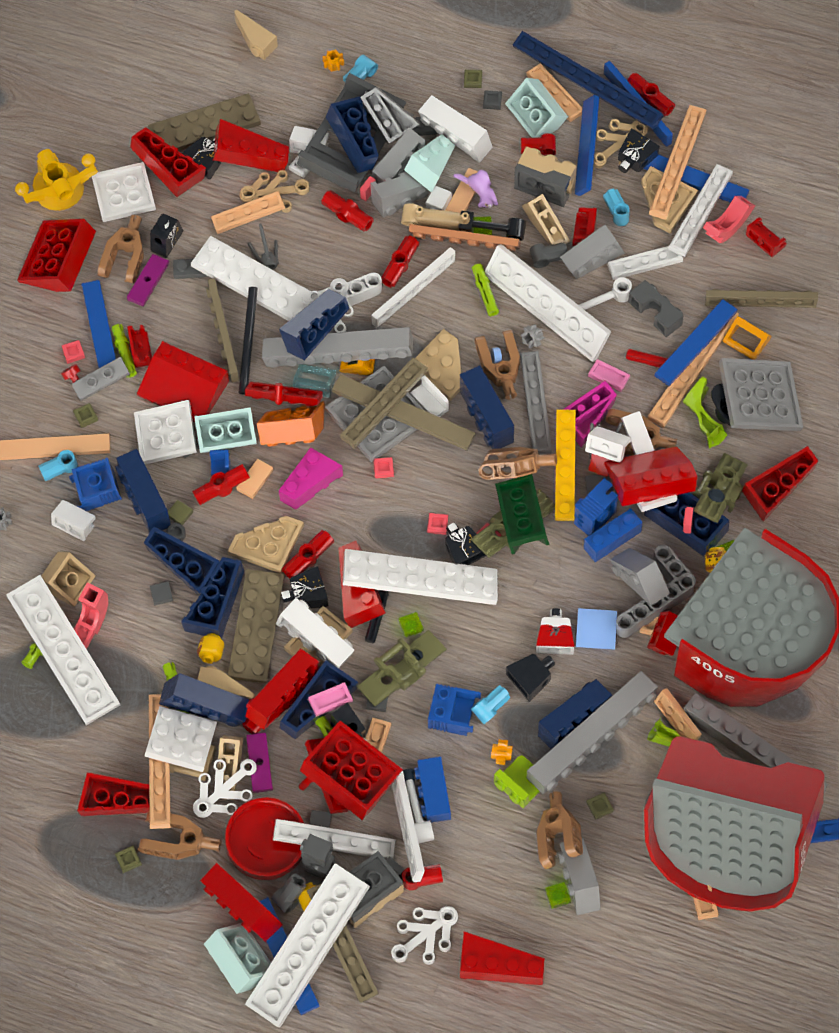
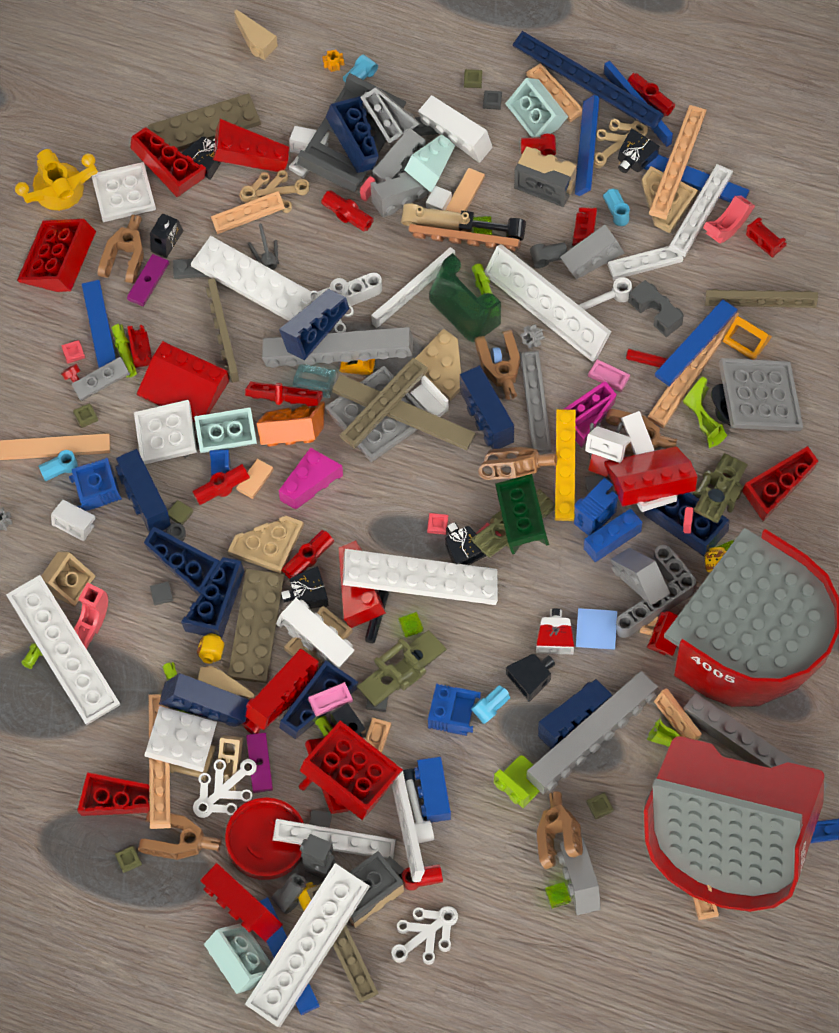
(248, 339): black piece -> none
(383, 467): coral tile -> none
(403, 253): red piece -> none
(465, 311): none -> clear green windscreen
(481, 185): lavender animal -> none
(497, 962): red wedge -> none
(501, 752): light orange gear -> none
(545, 220): tan slope -> none

